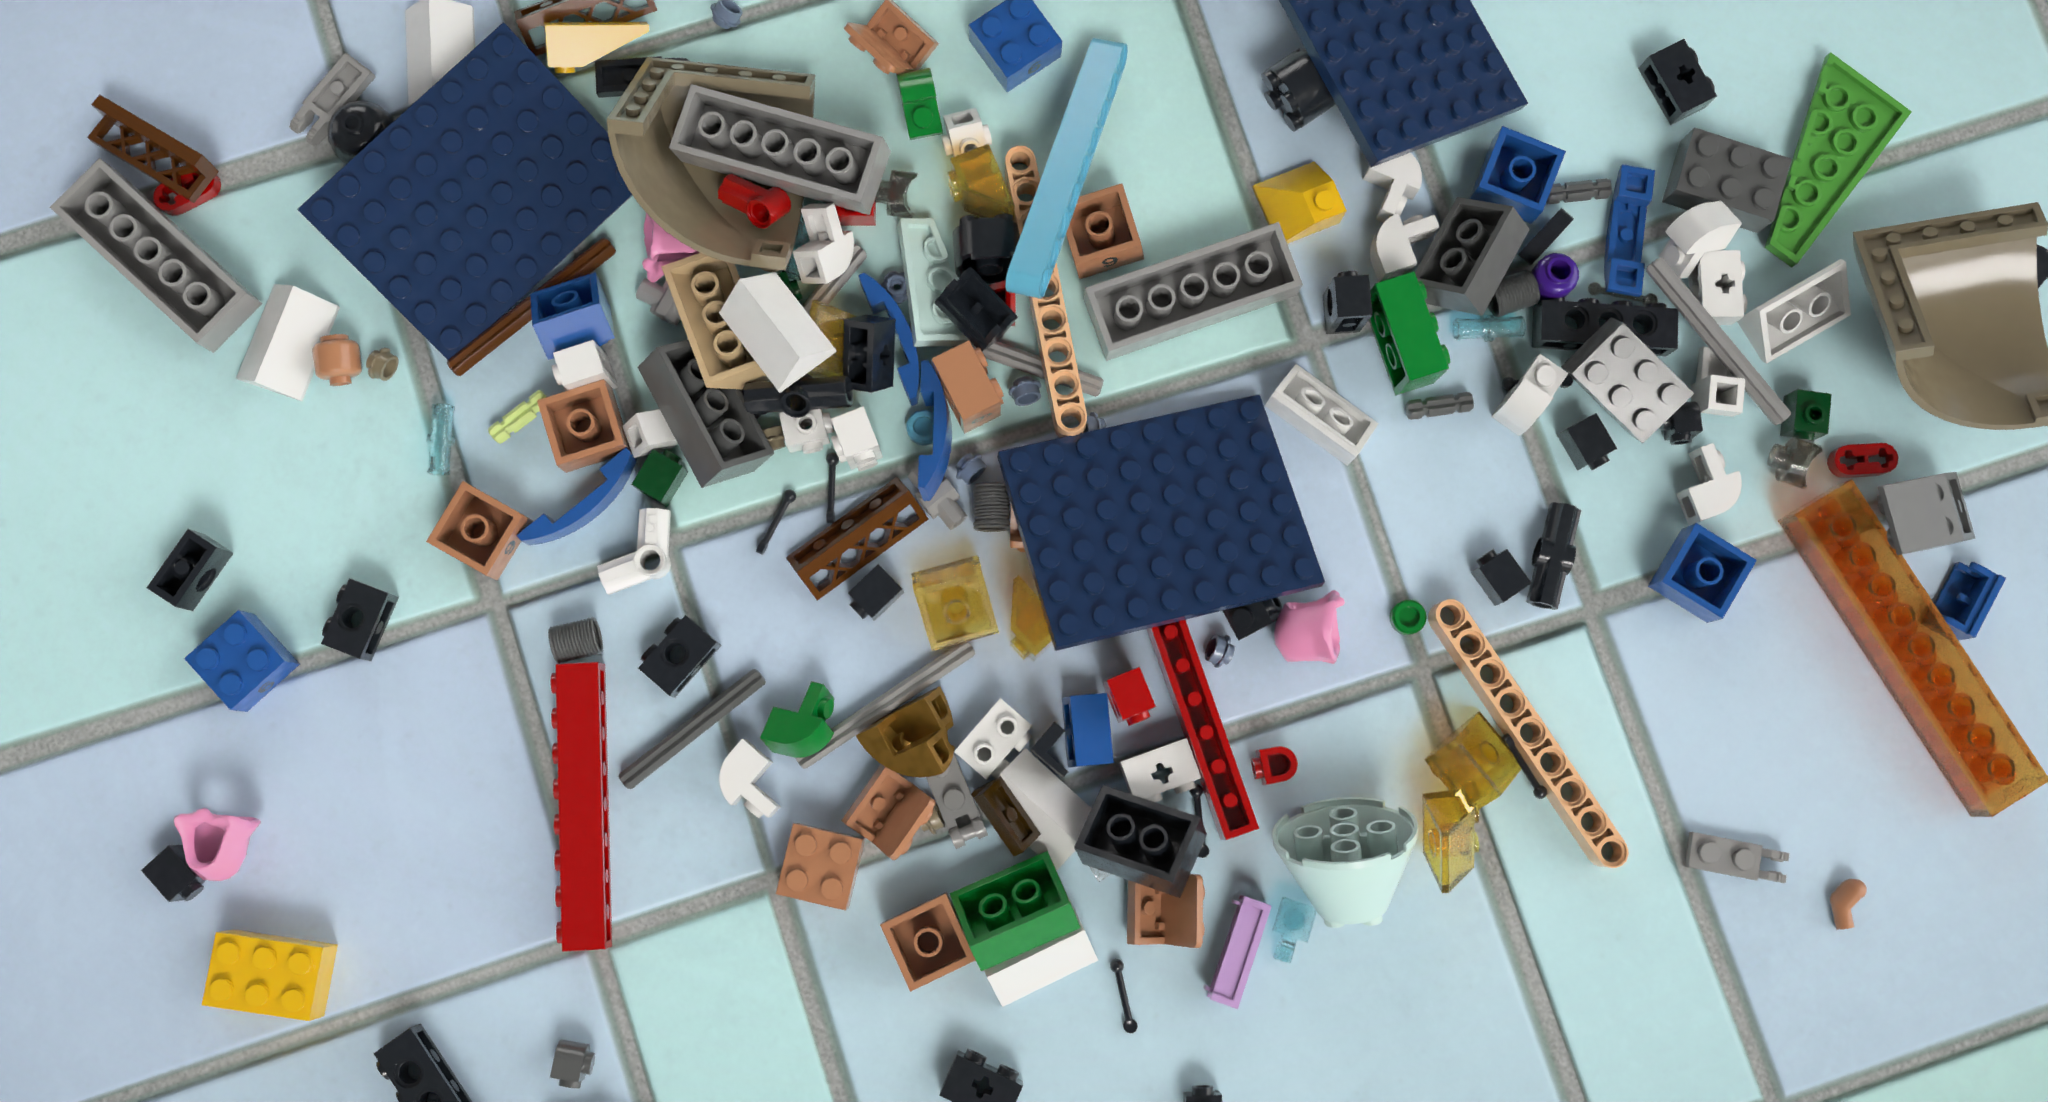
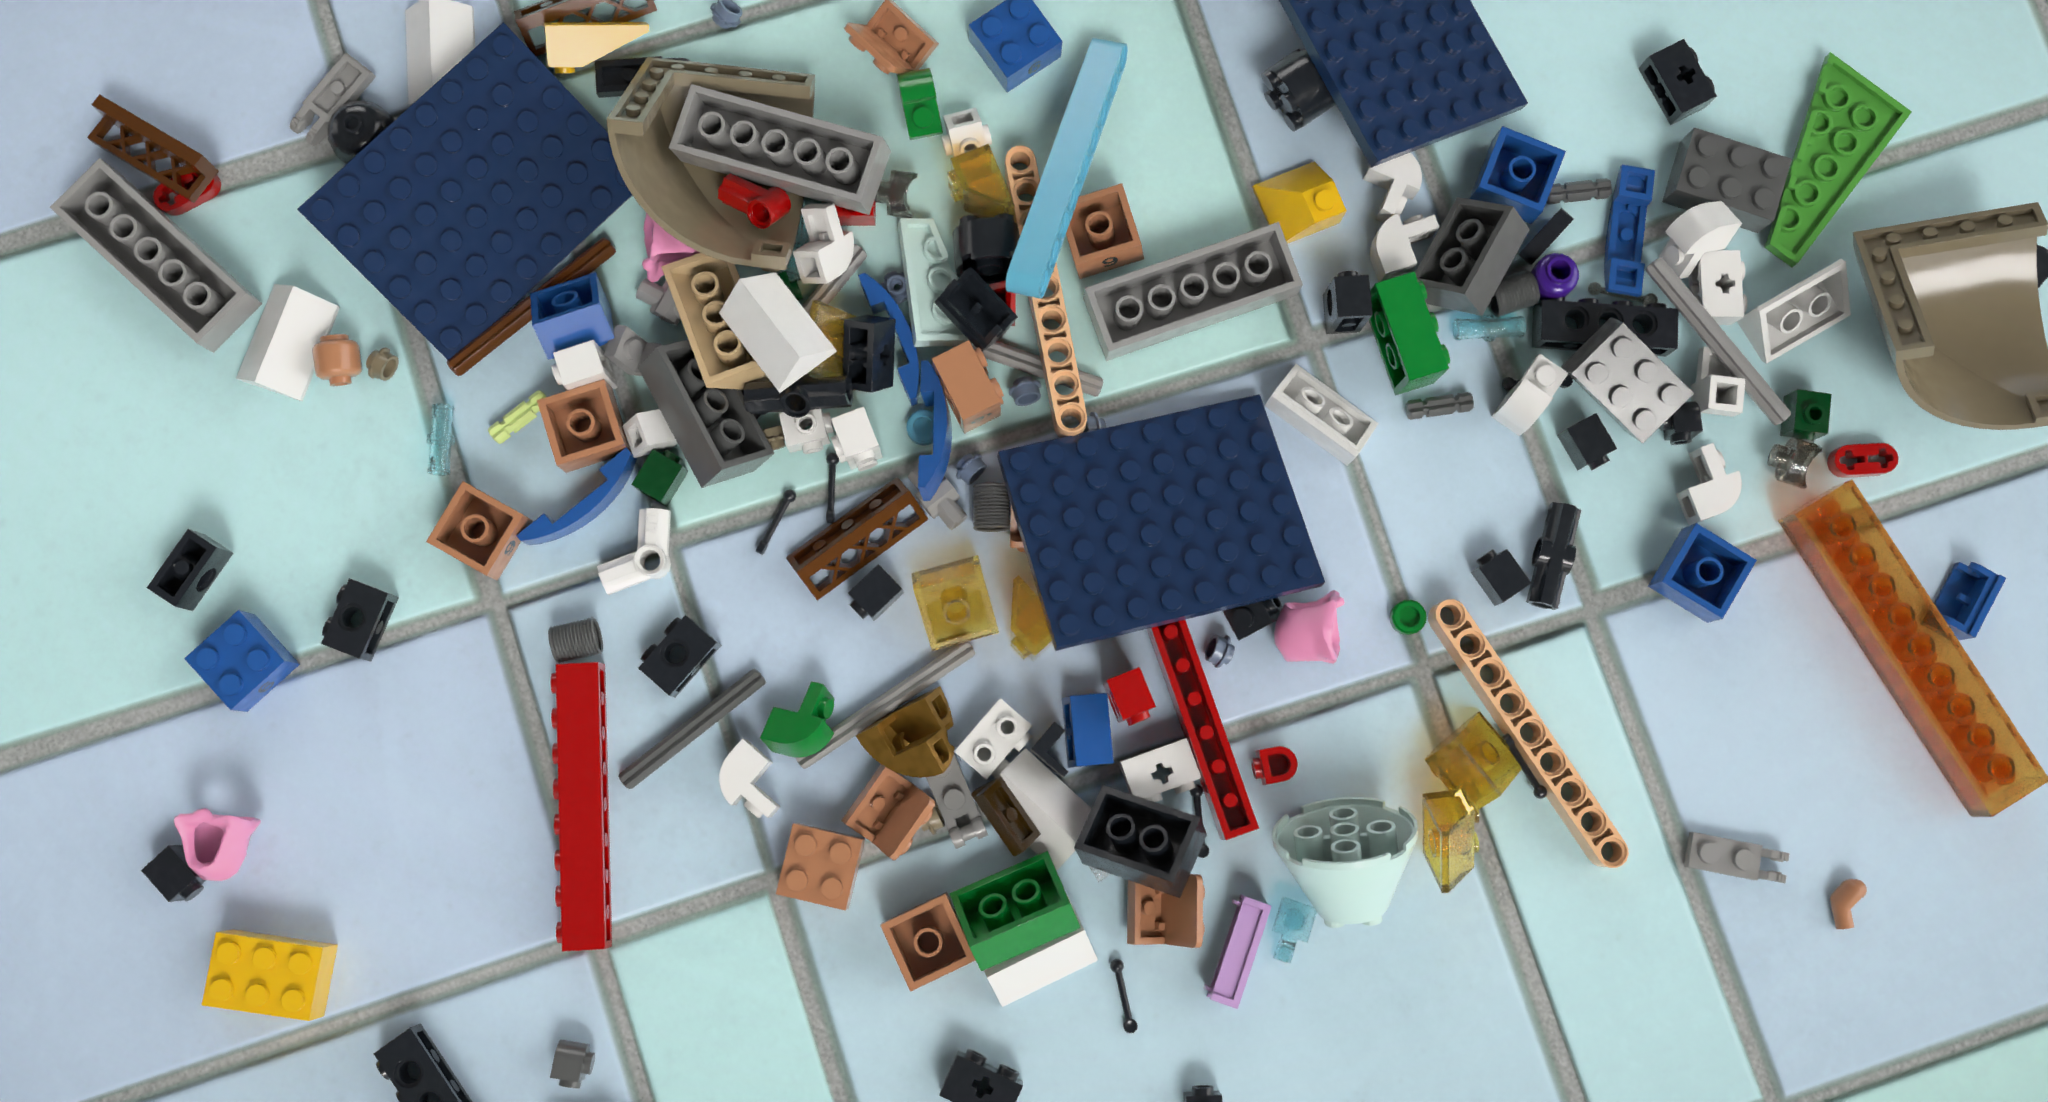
(628, 350): none -> light grey bracket
(1925, 513): slope -> none

